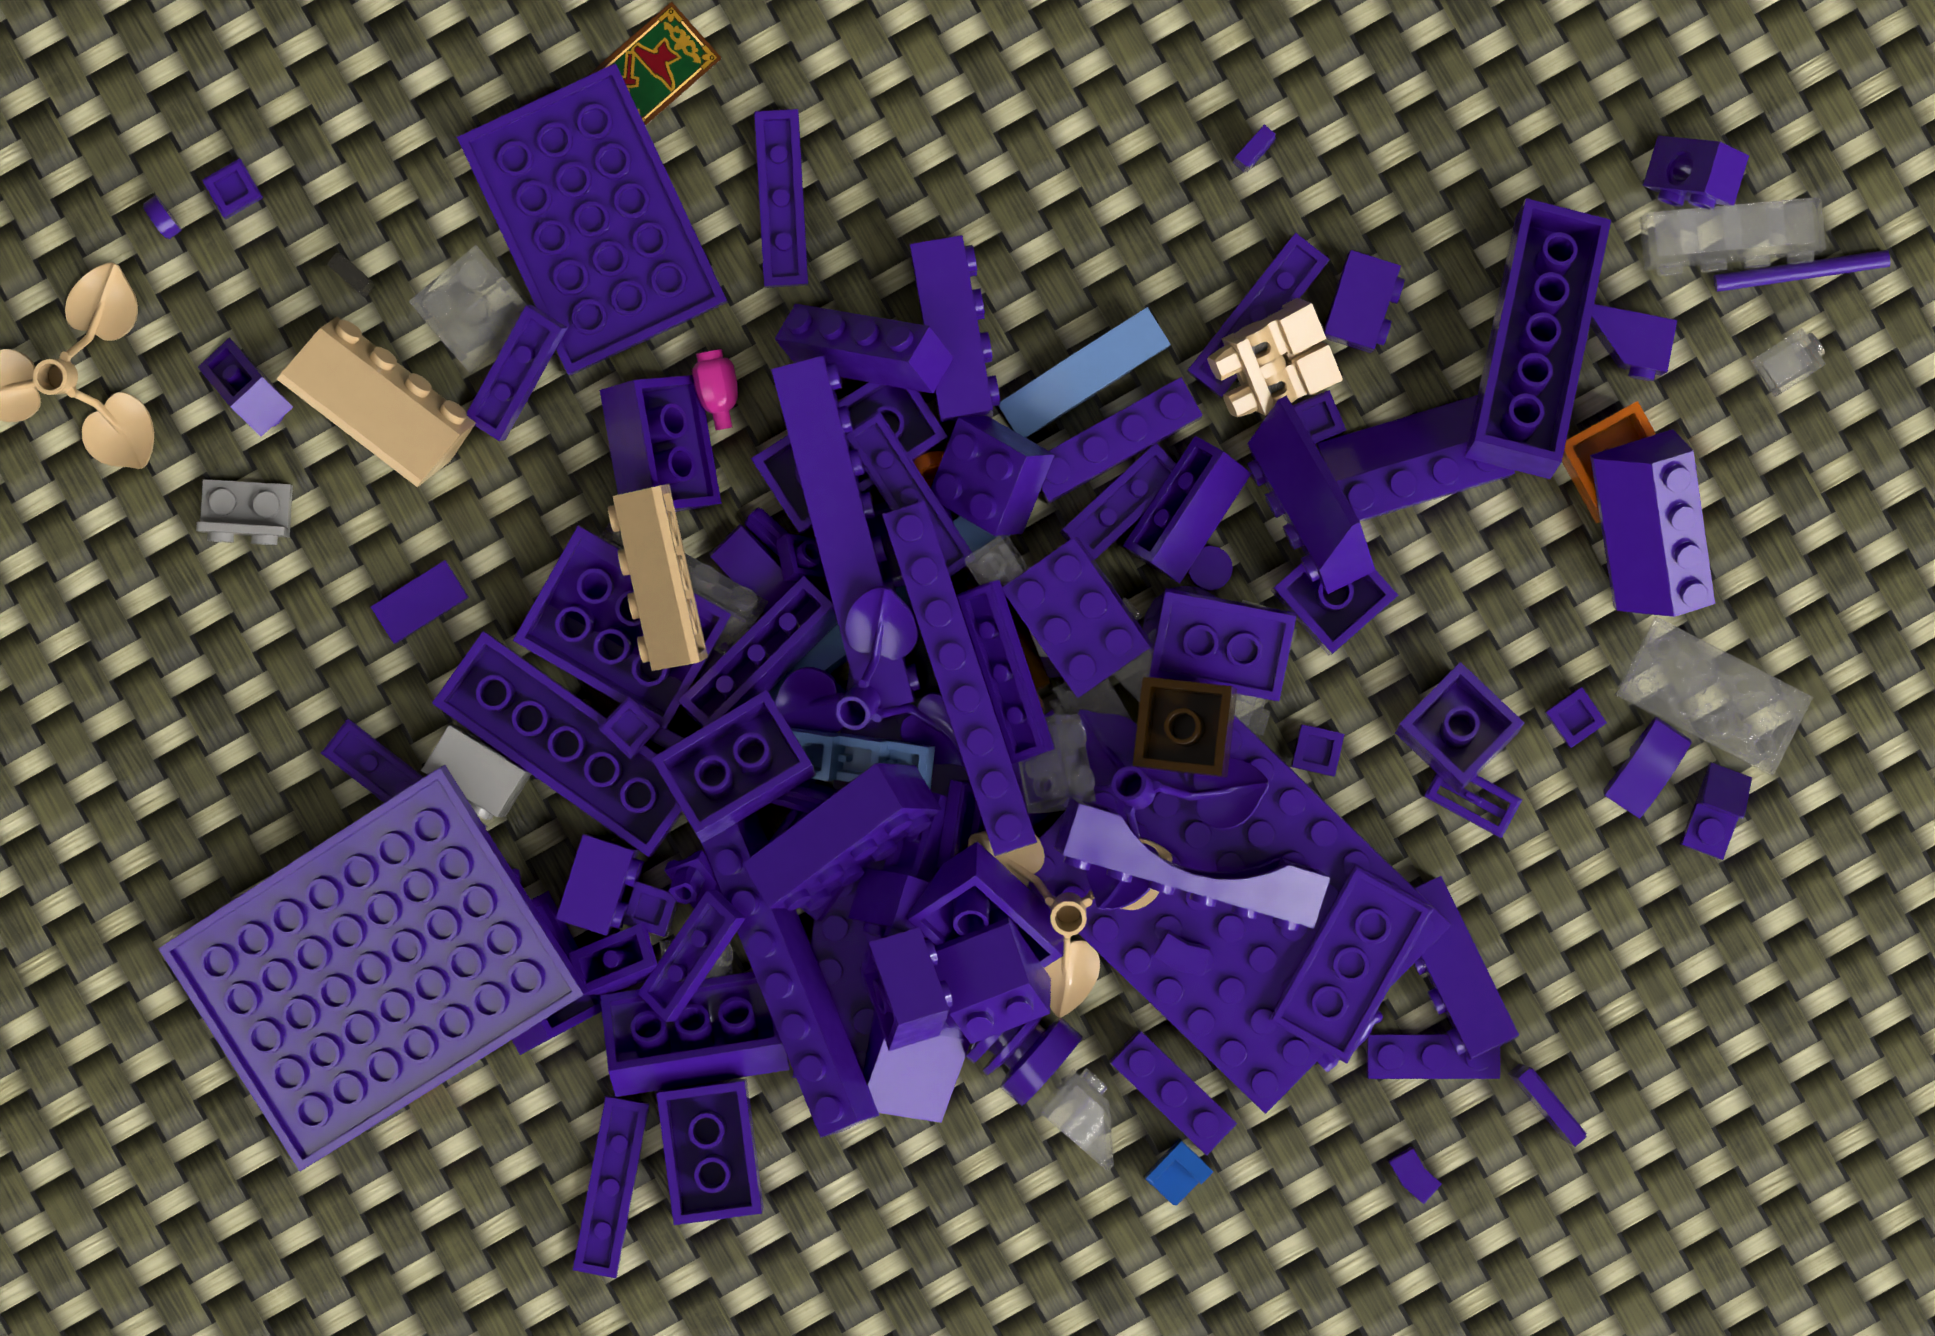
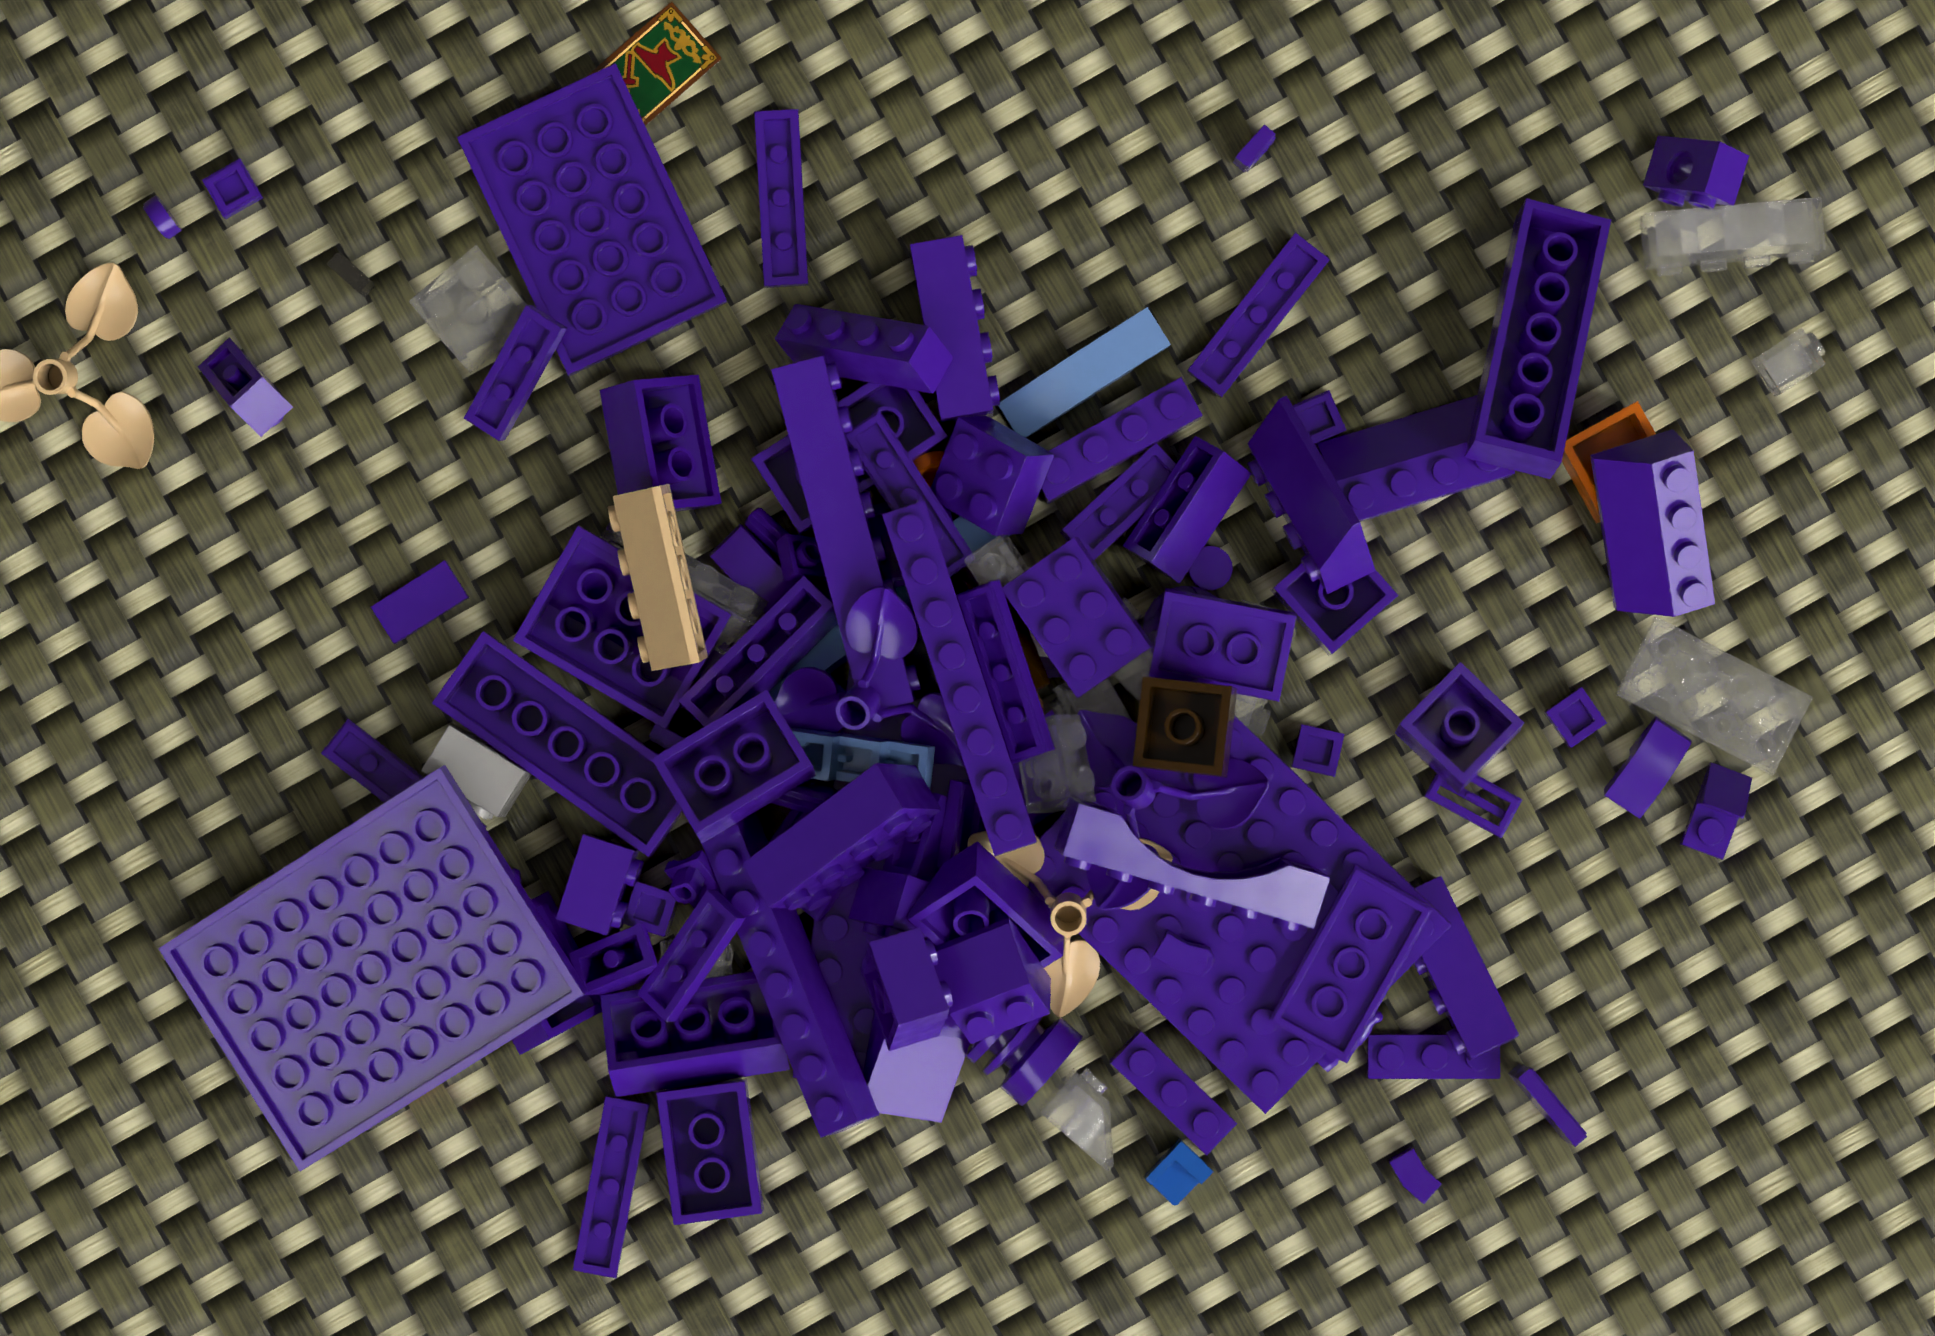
(245, 509): light grey bracket -> none
(377, 401): tan slope -> none
(629, 727): dark purple tile -> none
(716, 386): dark pink plant -> none
(1276, 360): tan hips -> none
(1362, 302): dark purple brick -> none
(1635, 340): dark purple slope -> none
(1801, 271): dark purple bar -> none

